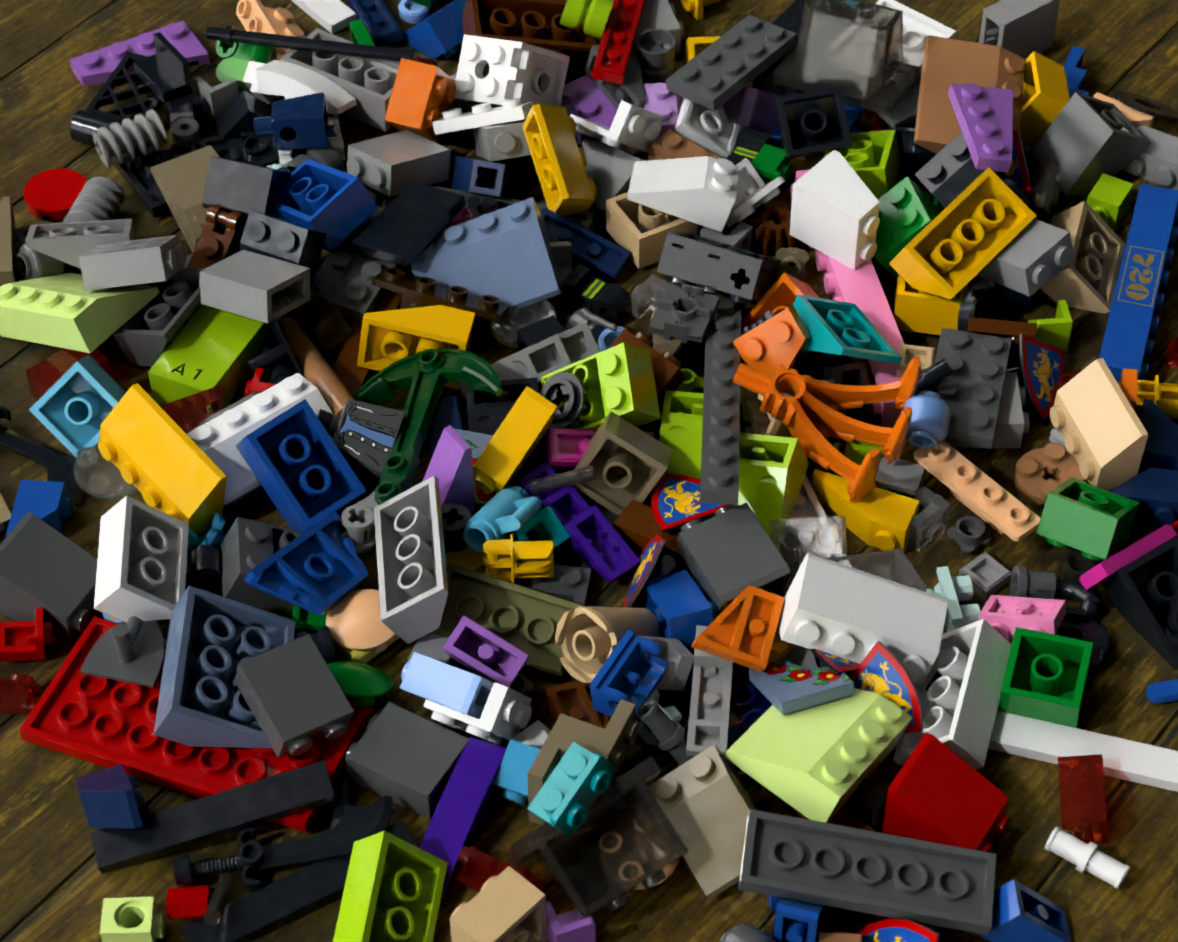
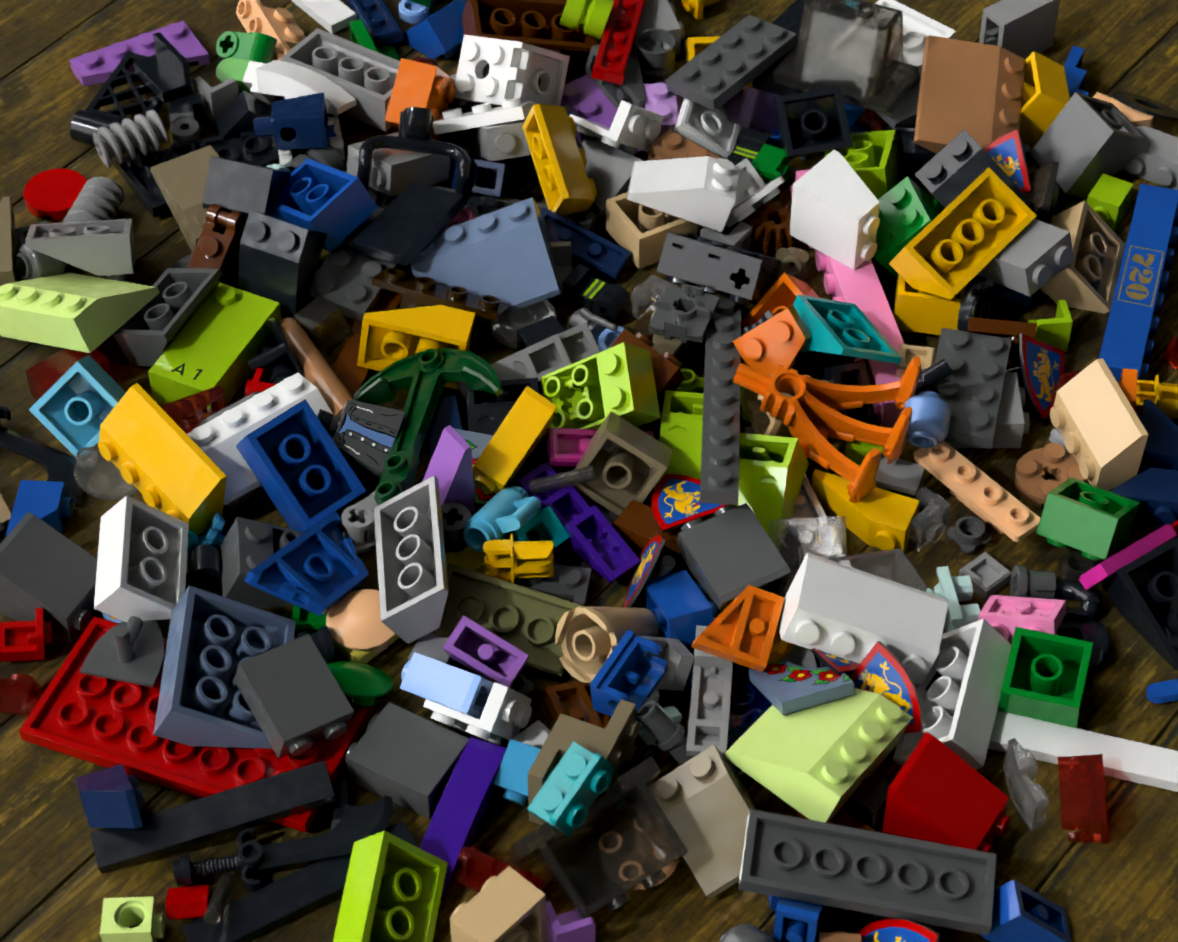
(132, 262): light grey brick -> none
(230, 35): black bar -> none
(255, 286): light grey brick -> none
(415, 135): none -> black piece
(555, 389): black gear -> none
(986, 123): medium lavender wing -> none
(1020, 777): none -> clear slope
(1087, 857): white pin -> none

